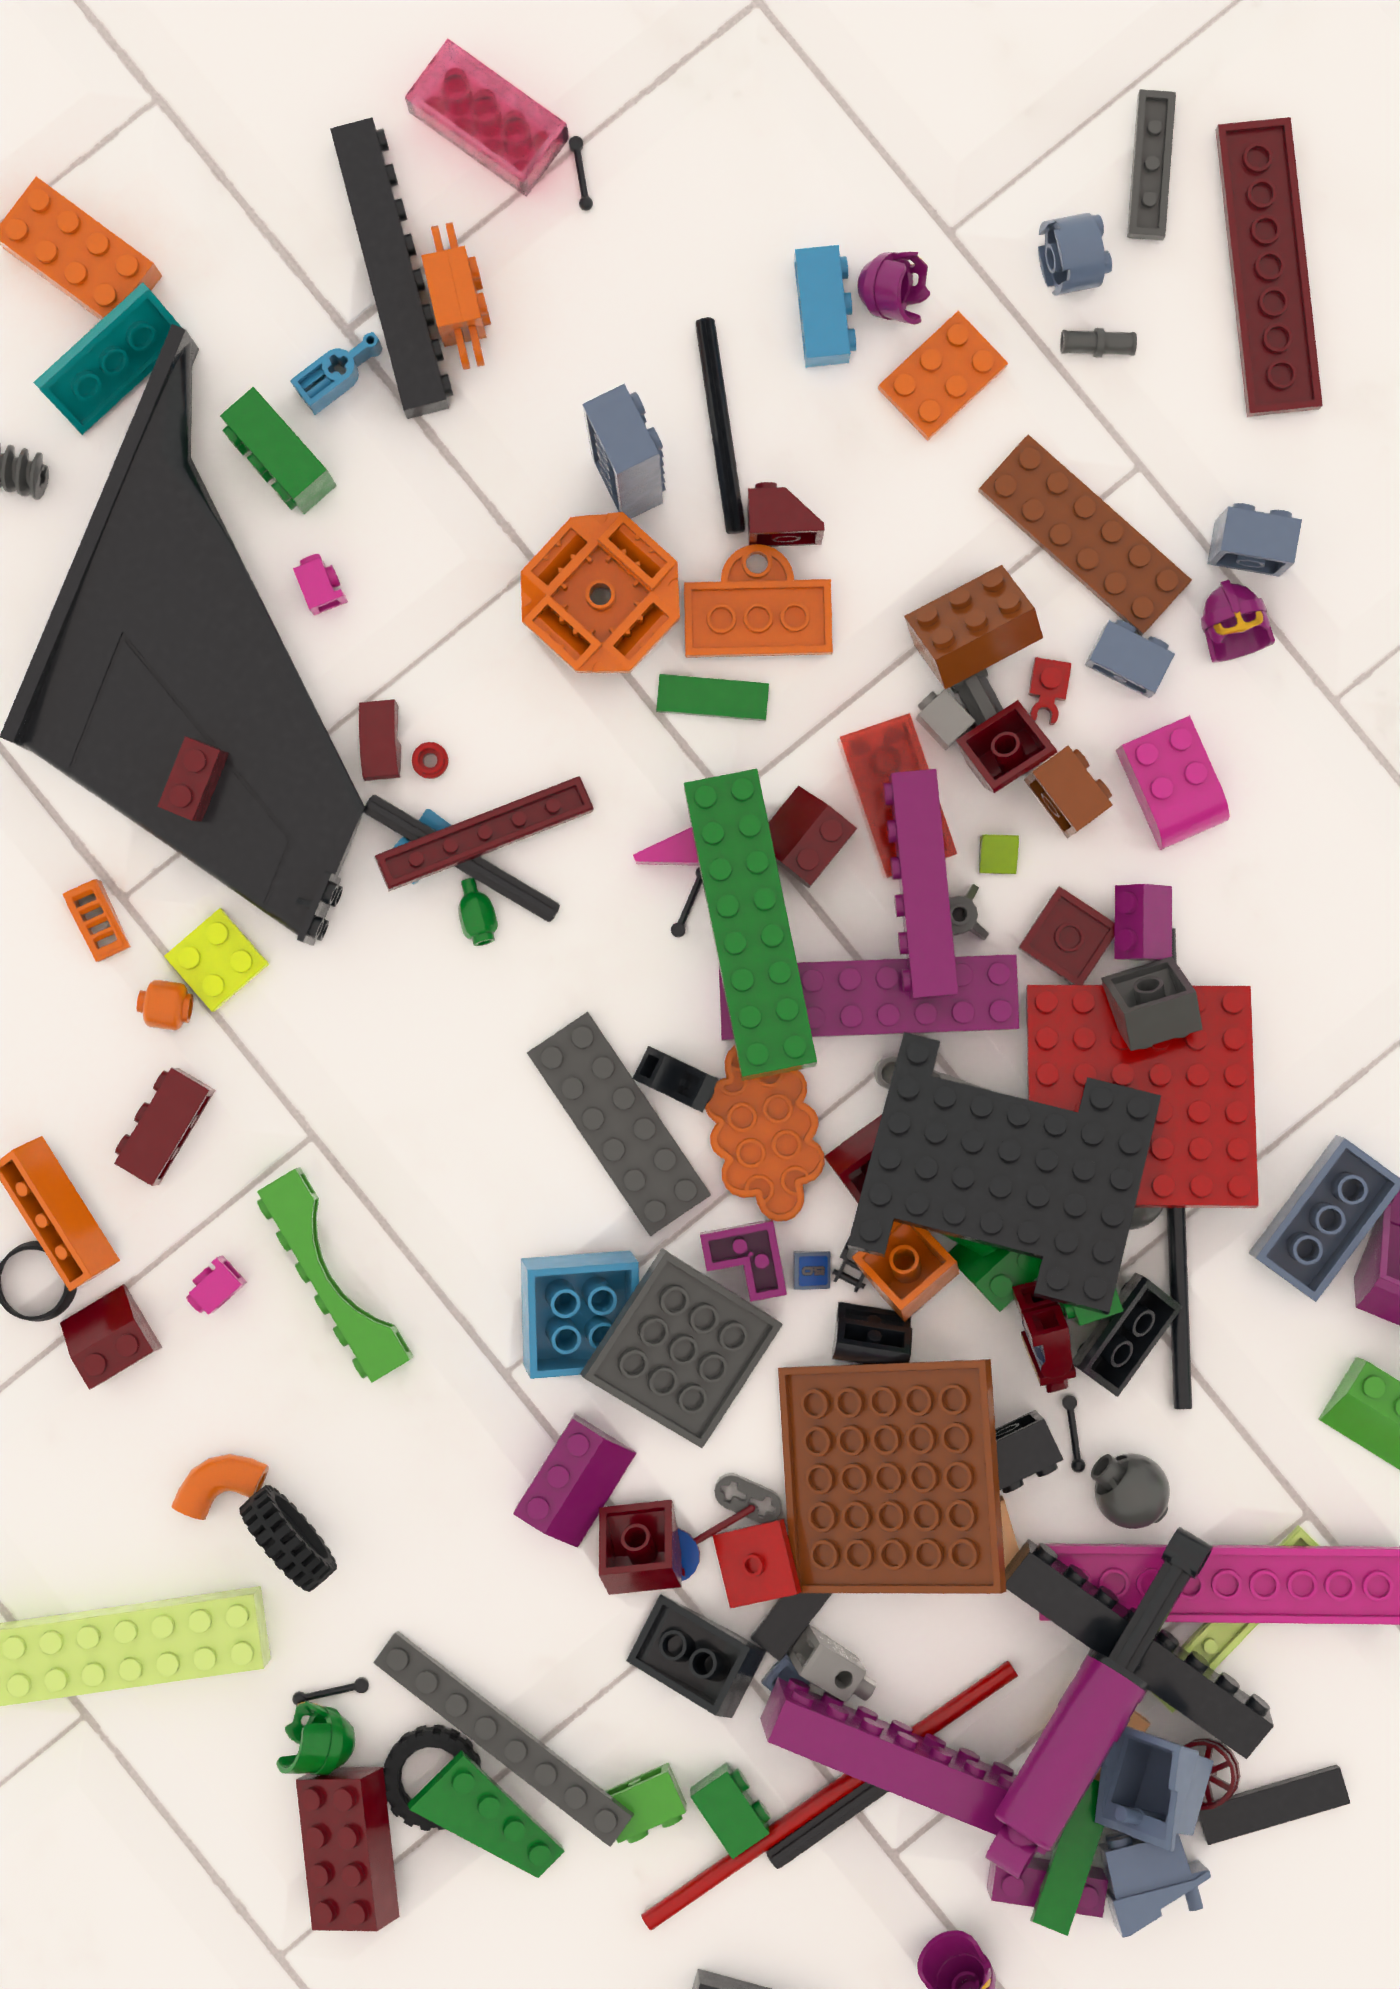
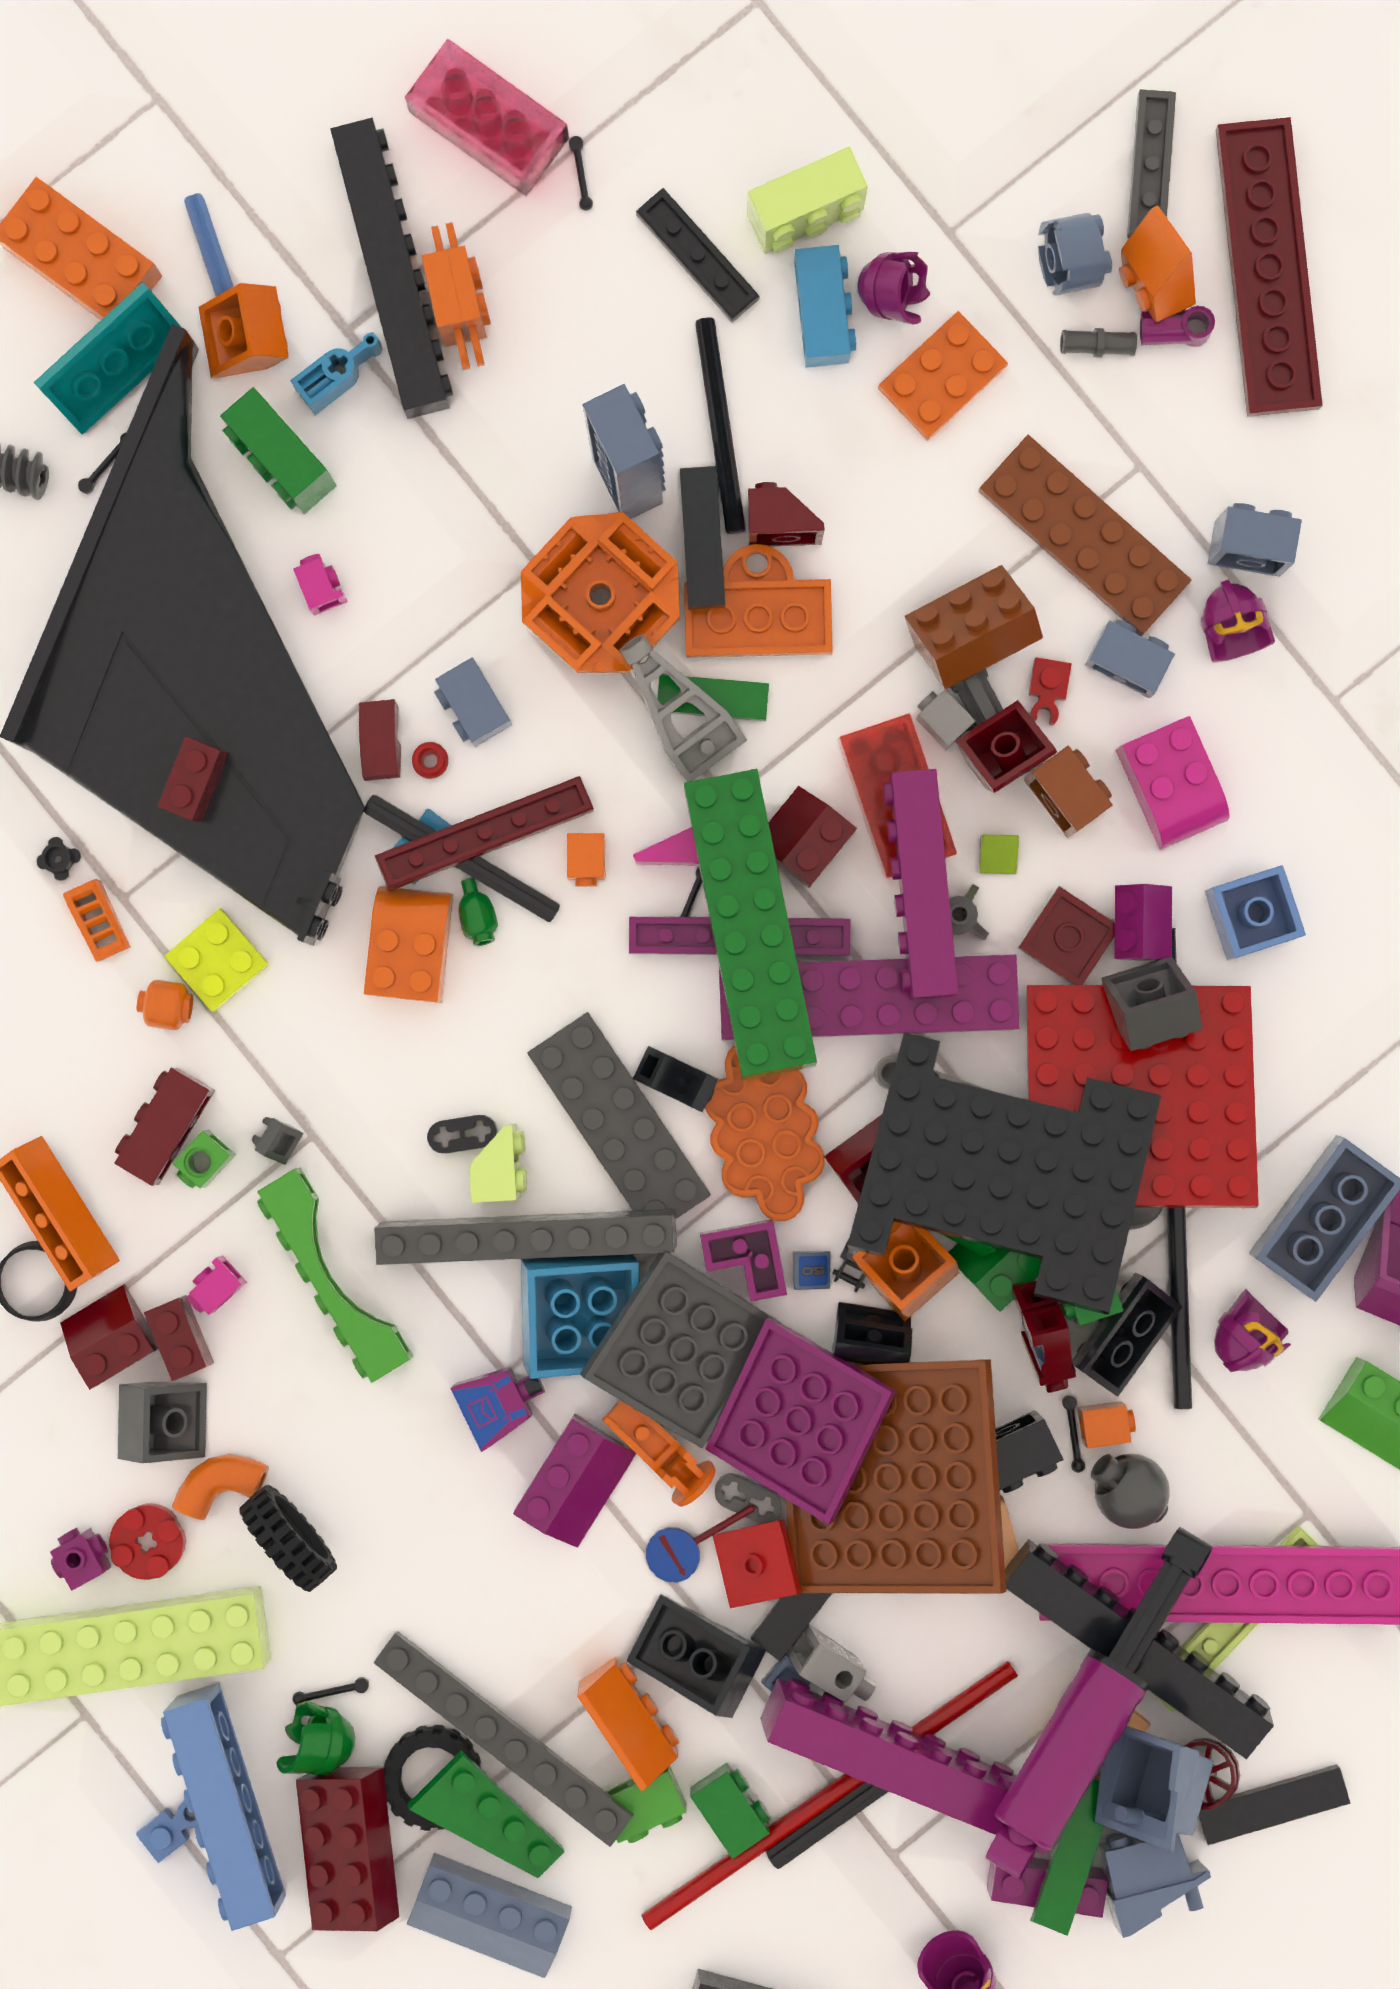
(55, 848): none -> black plate
(80, 1557): none -> magenta brick
(86, 485): none -> black hinge
(161, 1421): none -> dark grey slope
(165, 1530): none -> red plate
(166, 1832): none -> medium blue plate
(179, 1338): none -> dark red brick
(208, 243): none -> medium blue axle
(219, 1157): none -> bright green brick
(223, 1806): none -> medium blue brick
(243, 330): none -> orange slope
(278, 1140): none -> dark grey tile
(408, 944): none -> orange brick
(461, 1124): none -> black beam
(472, 701): none -> sand blue brick
(490, 1915): none -> sand blue slope
(495, 1404): none -> torso
(497, 1171): none -> yellowish green slope
(526, 1236): none -> dark grey brick
(586, 858): none -> orange brick
(628, 1721): none -> orange slope
(639, 1547): dark red slope -> none
(661, 1453): none -> orange piece
(695, 936): none -> magenta plate
(697, 255): none -> black tile
(702, 537): none -> black slope
(706, 743): none -> light grey plate
(800, 1420): none -> magenta plate
(807, 201): none -> yellowish green brick
(1106, 1424): none -> orange brick
(1158, 267): none -> orange slope
(1175, 328): none -> magenta piece
(1248, 1335): none -> magenta helmet
(1255, 912): none -> medium blue brick

